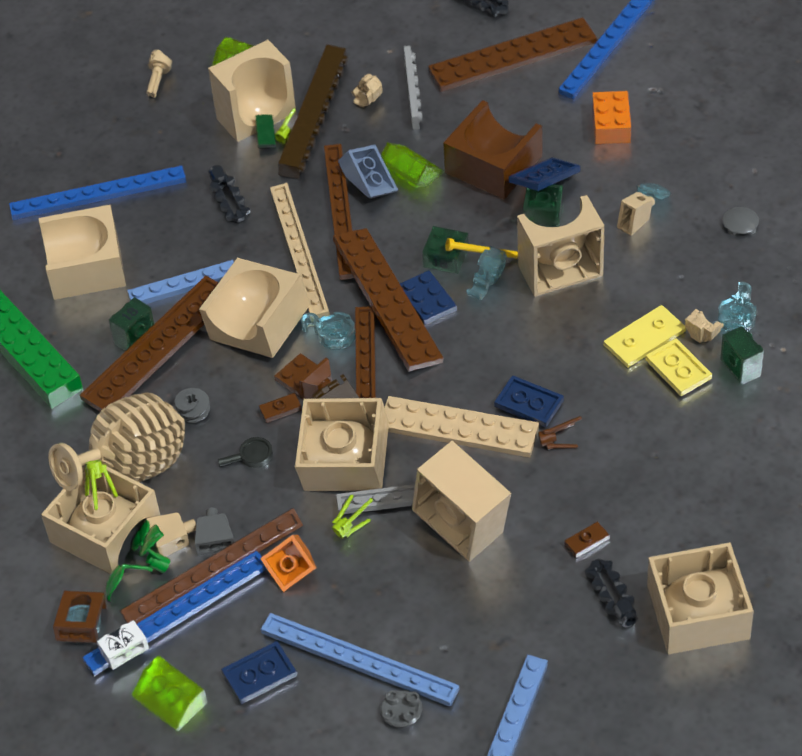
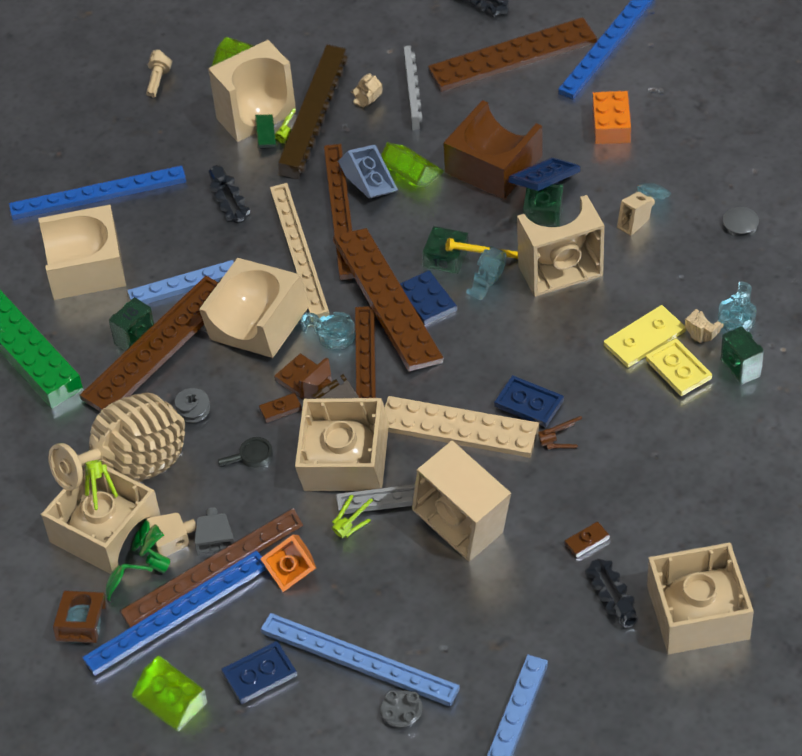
(122, 644): white brick -> none

